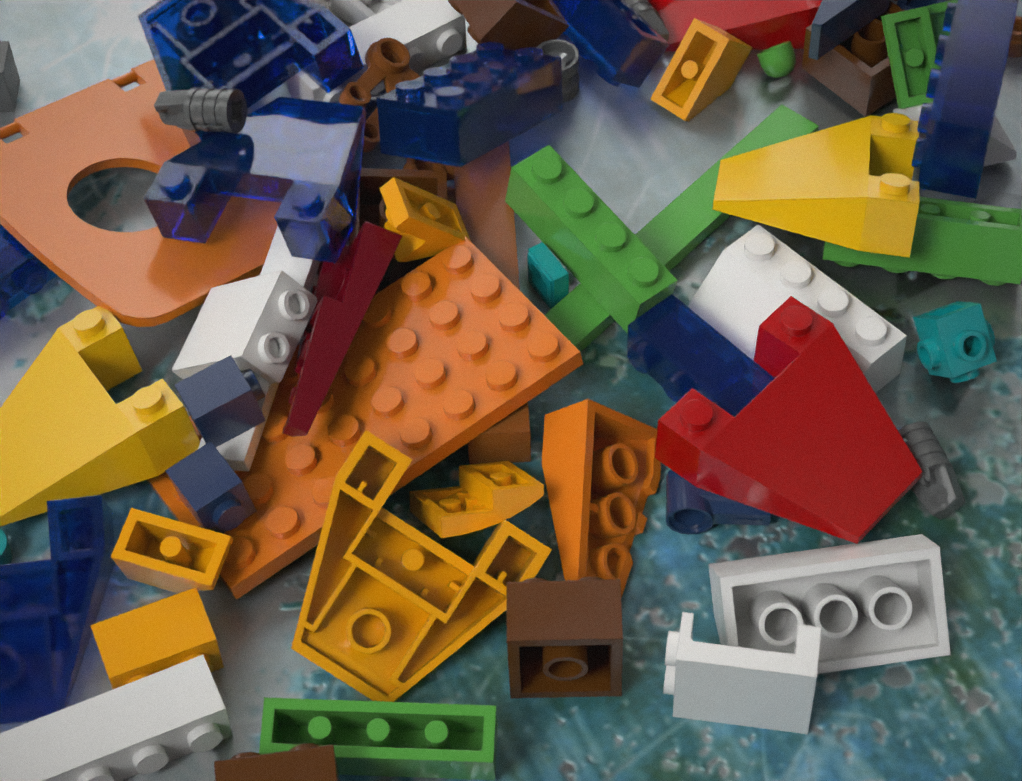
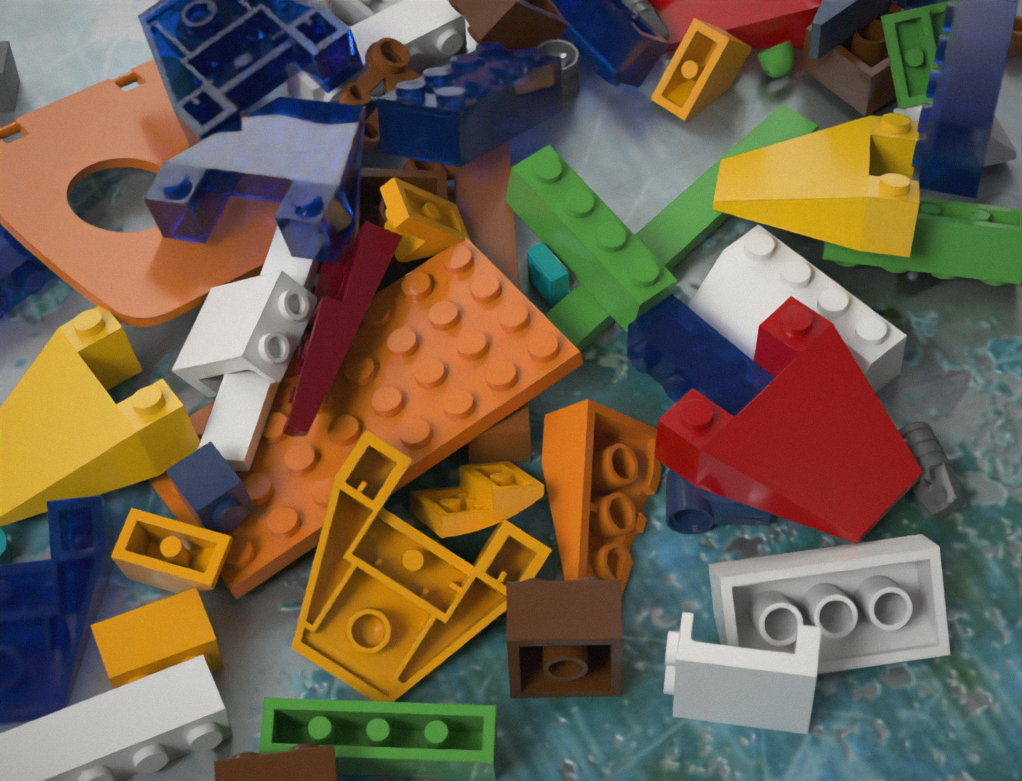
(203, 109): dark grey hinge -> none
(222, 401): dark blue brick -> none
(955, 341): teal brick -> none

